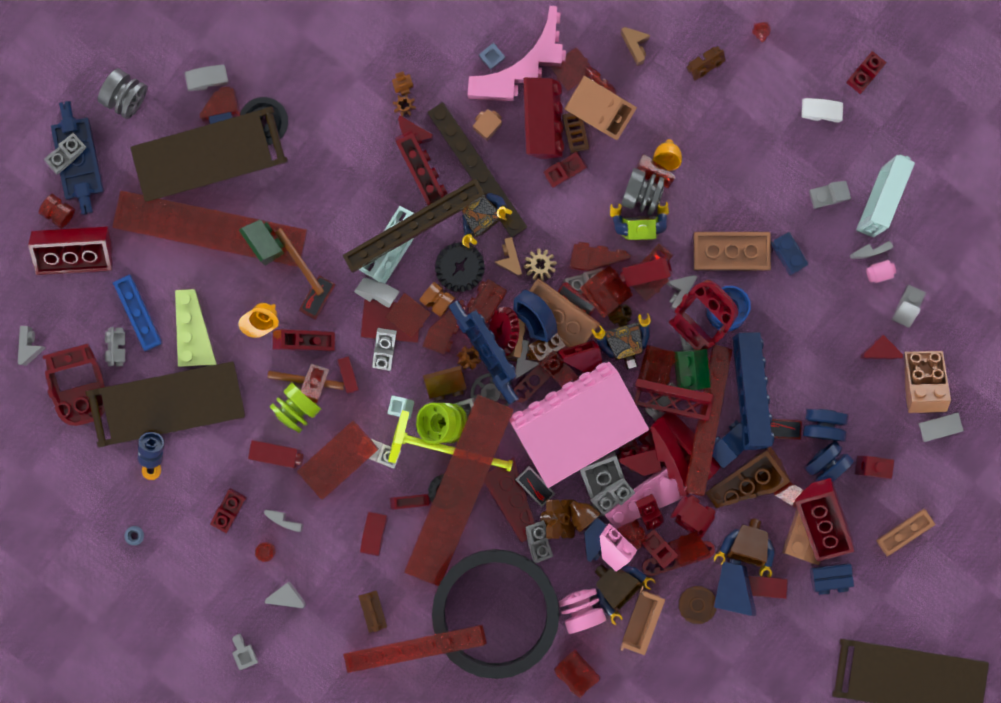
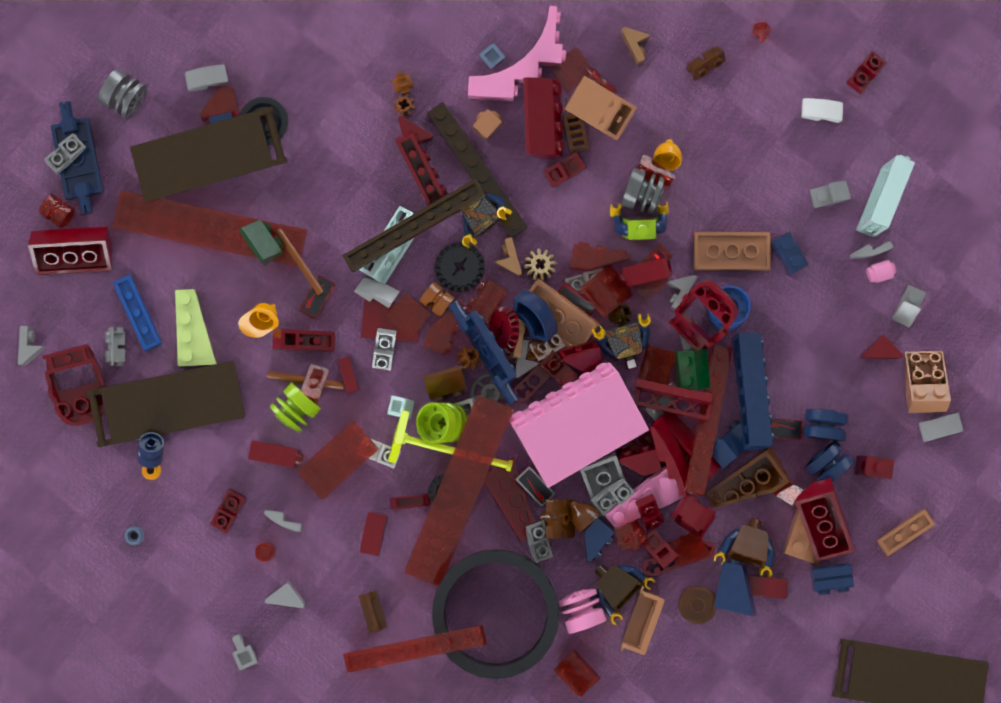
(615, 548): bright pink slope -> none

